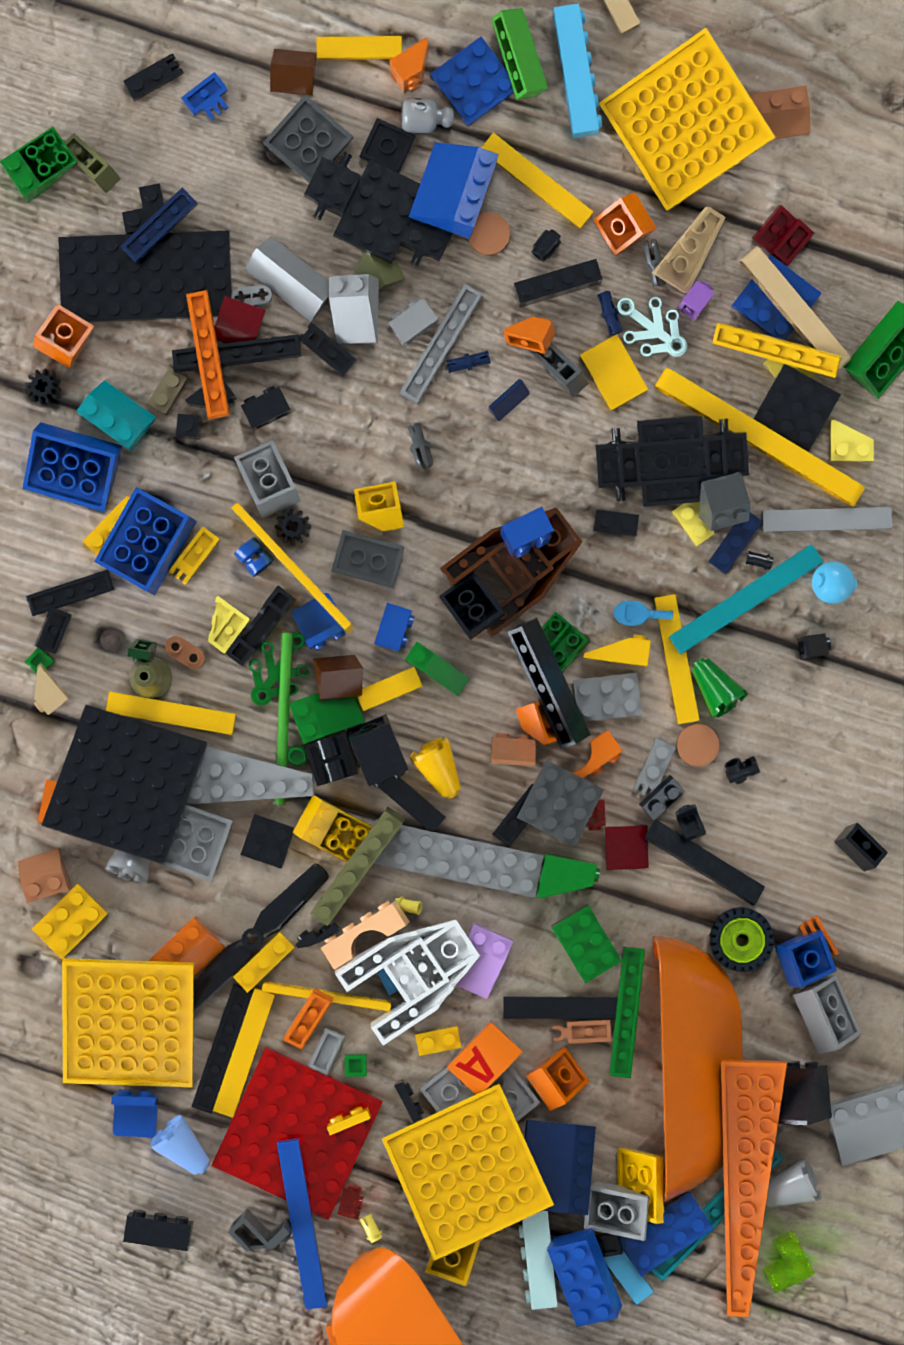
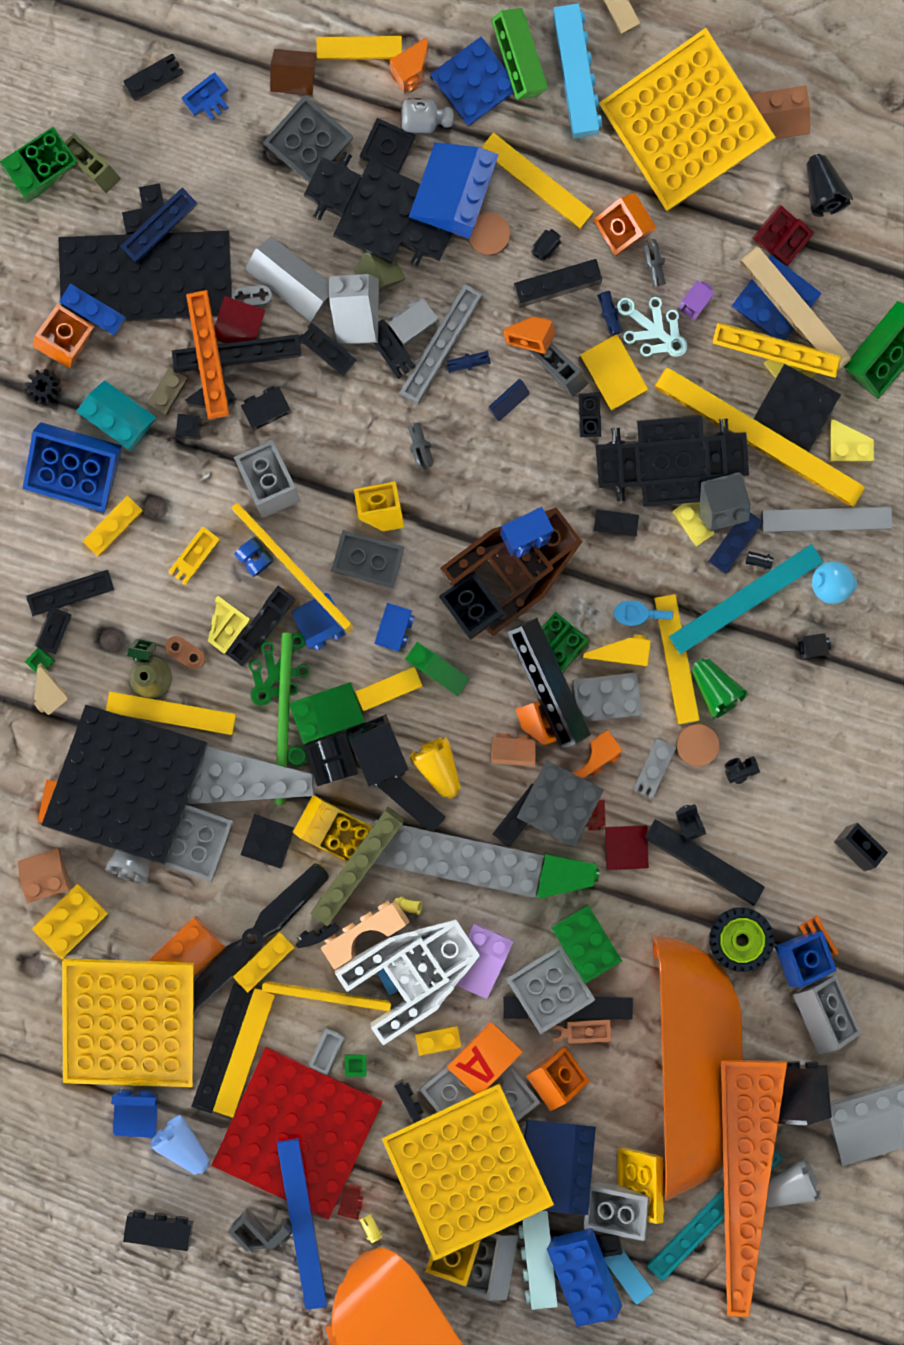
(92, 309): none -> blue plate
(145, 541): blue slope -> none
(290, 534): black gear -> none
(308, 1018): orange tile -> none
(338, 677): reddish brown slope -> none
(340, 1123): yellow plate -> none
(392, 350): none -> black hinge
(493, 1266): none -> light grey slope
(550, 989): none -> light grey plate
(589, 414): none -> black slope
(627, 1012): green tile -> none
(661, 797): black plate -> none
(681, 1226): blue plate -> none
(690, 251): tan wing -> none
(793, 1265): clear neon green brick -> none
(826, 187): none -> black cone

